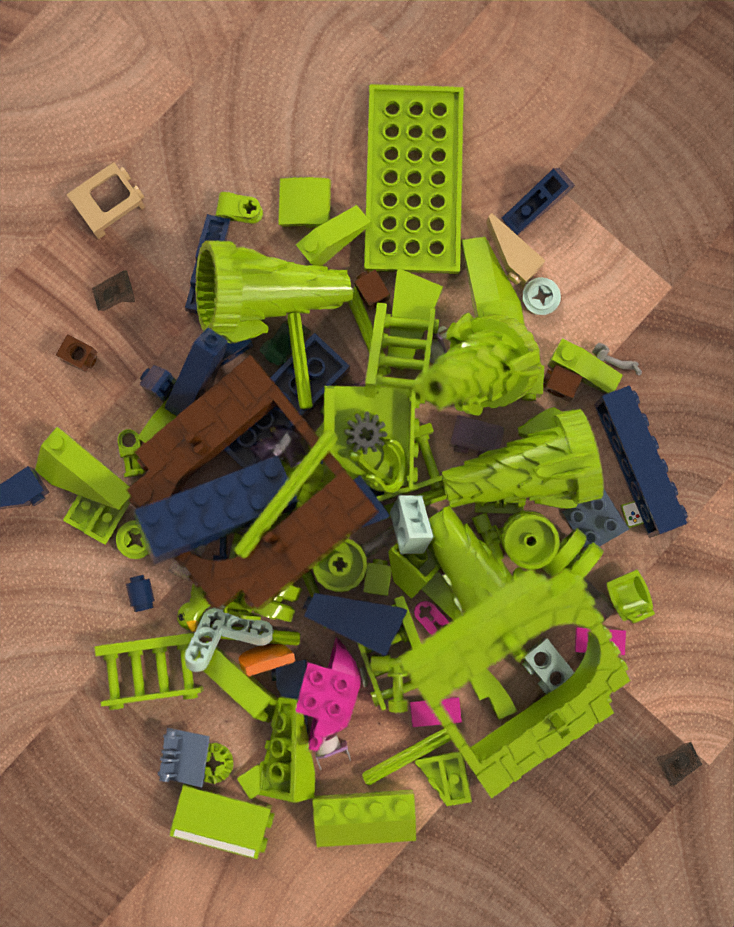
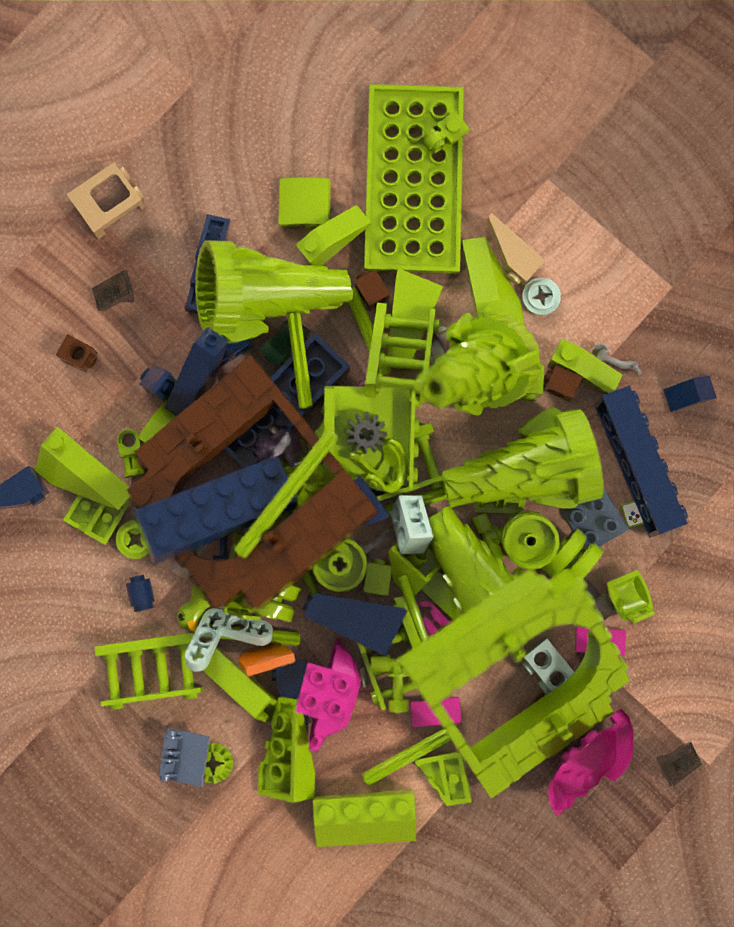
(221, 822): lime panel -> none
(236, 207): lime piece -> none
(251, 783): lime tile -> none
(330, 747): white piece -> none
(413, 608): none -> lime bar
(449, 129): none -> lime plate
(475, 436): brick -> none
(488, 686): lime slope -> none
(538, 200): dark blue slope -> none
(599, 755): none -> dark pink animal
(690, 393): none -> dark blue slope

